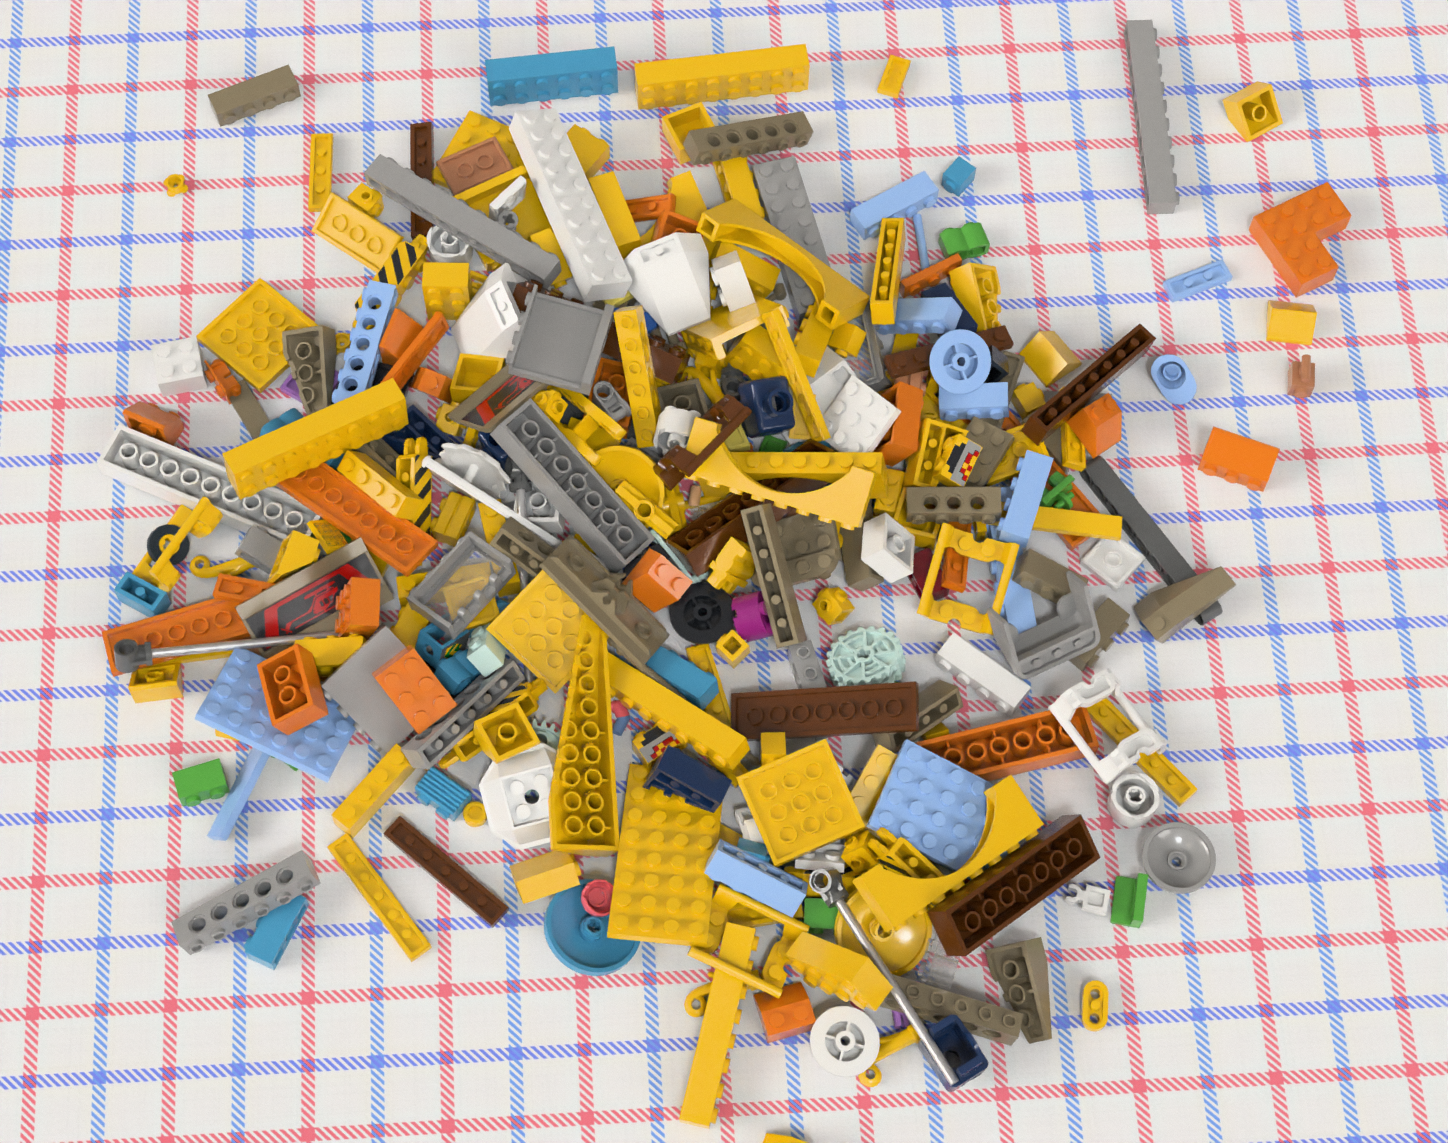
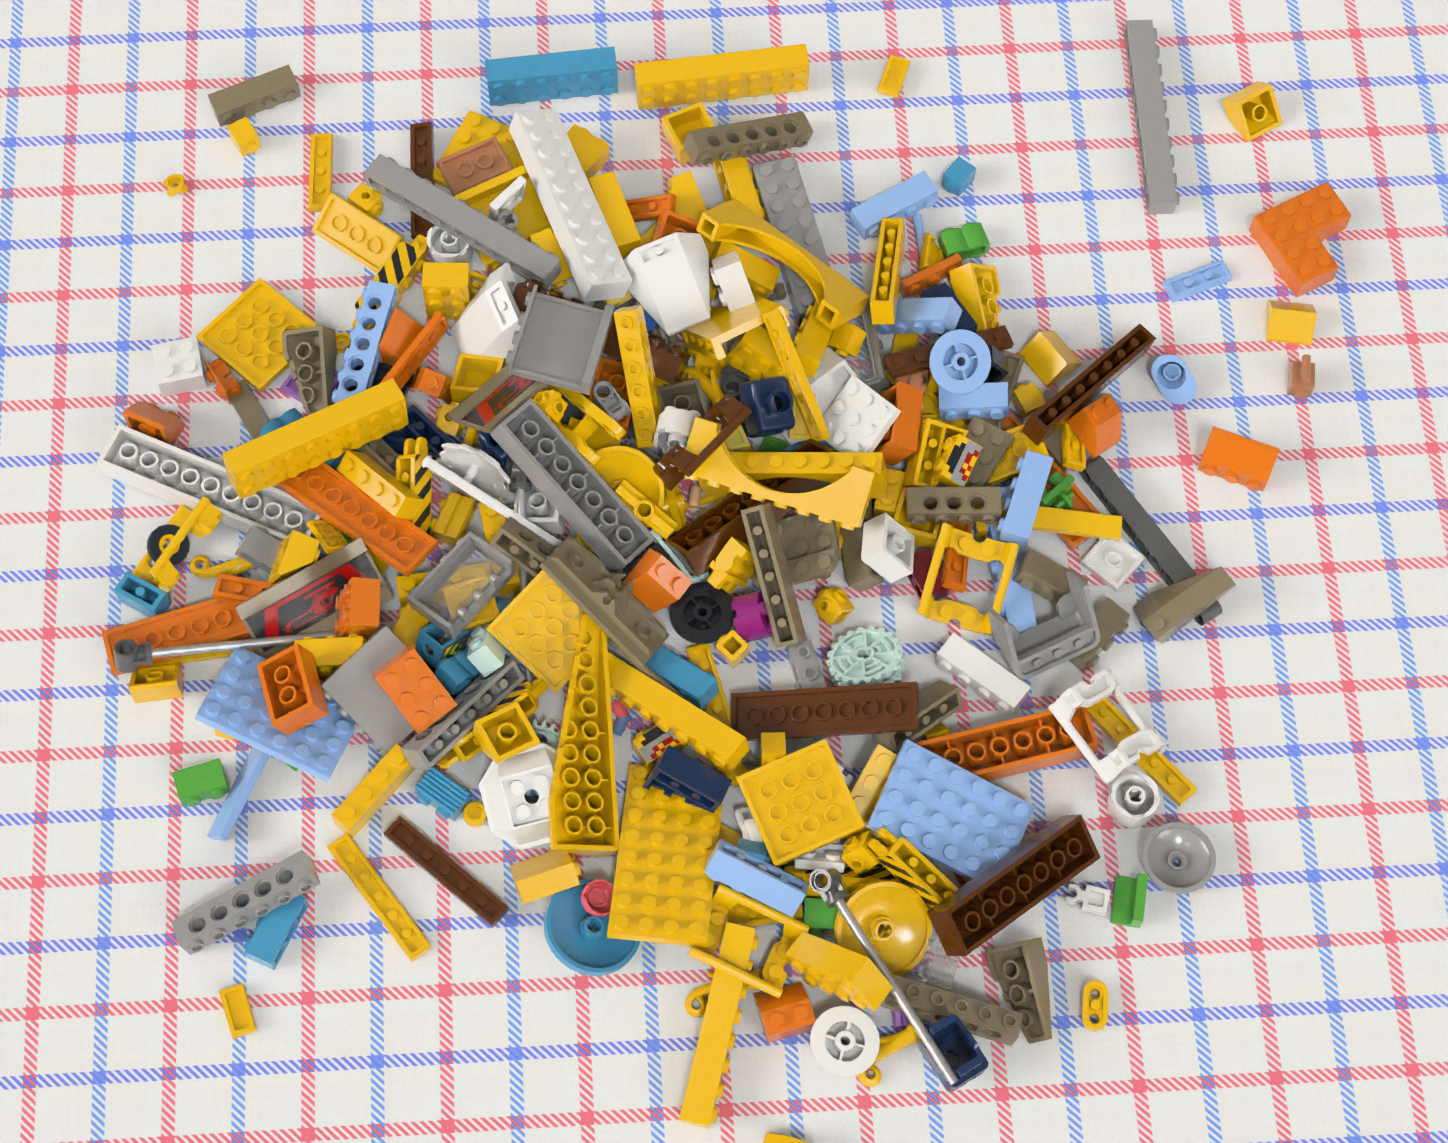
(238, 1011): none -> yellow tile
(244, 136): none -> yellow brick
(898, 897): yellow arch -> none
(929, 252): none -> yellow tile

